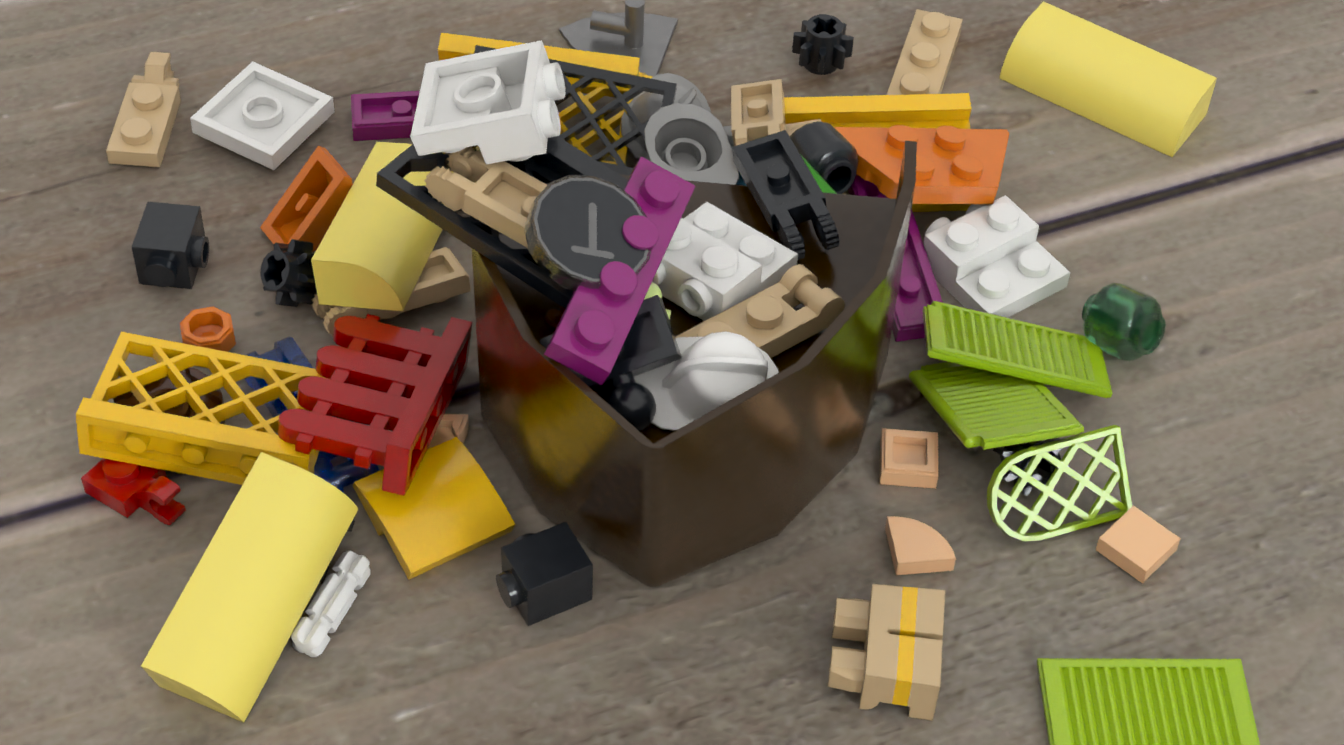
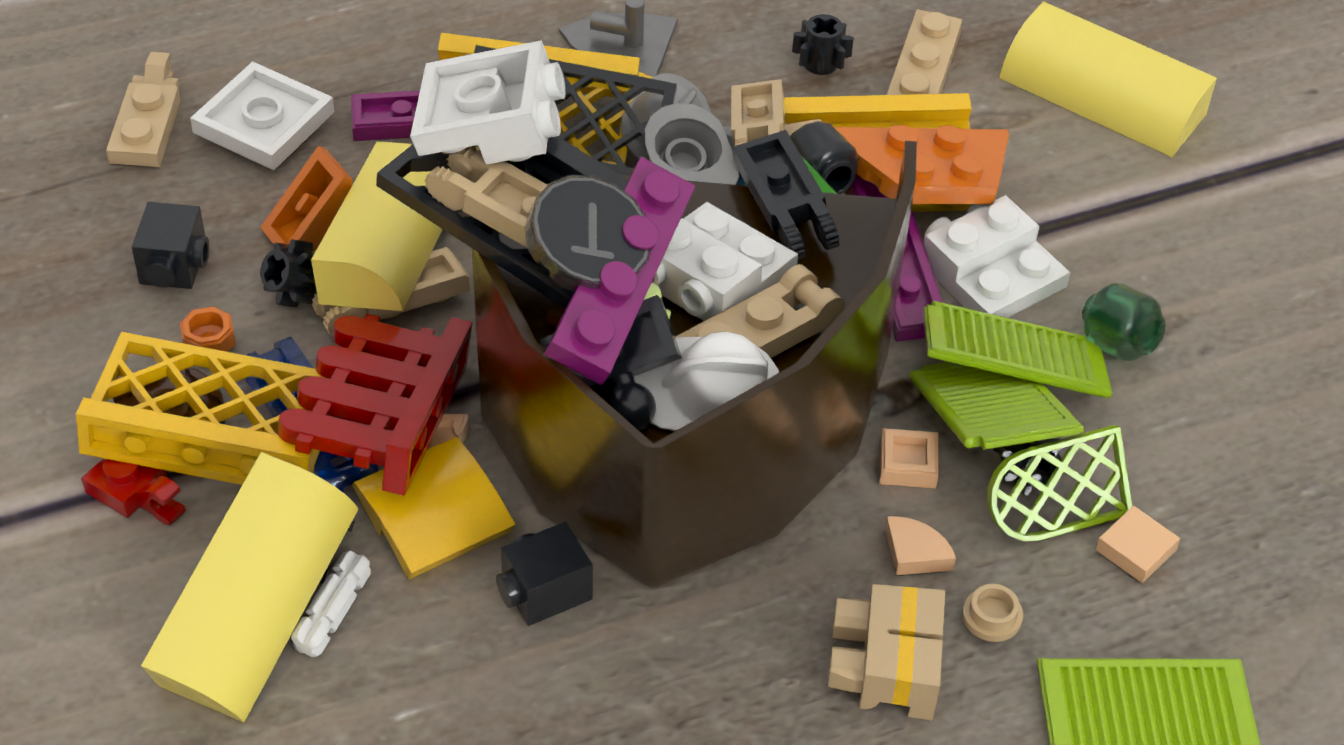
(993, 613): none -> tan plate

